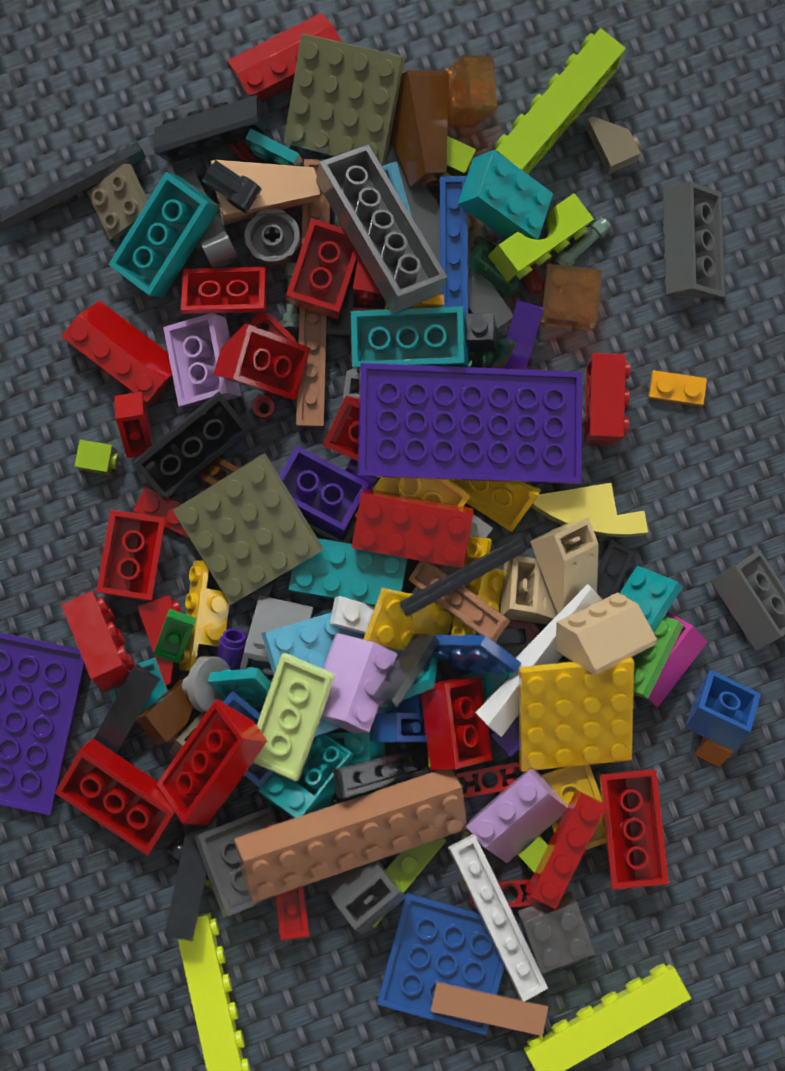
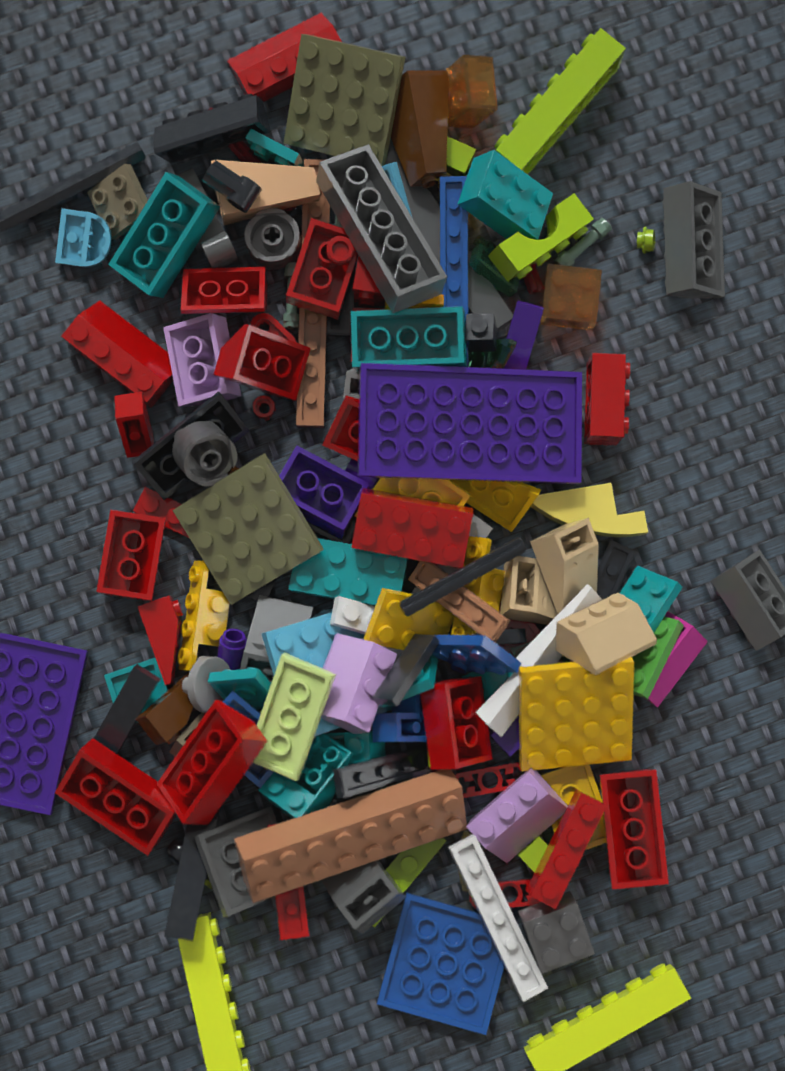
(82, 239): none -> medium azure slope
(96, 457): lime brick -> none
(99, 640): red brick -> none
(174, 636): green slope -> none
(204, 452): none -> flat silver brick
(340, 250): none -> red tile
(489, 1008): nougat tile -> none
(613, 144): dark tan slope -> none
(646, 240): none -> lime plate
(677, 388): light orange plate -> none
(713, 752): orange slope -> none
(723, 710): blue brick -> none

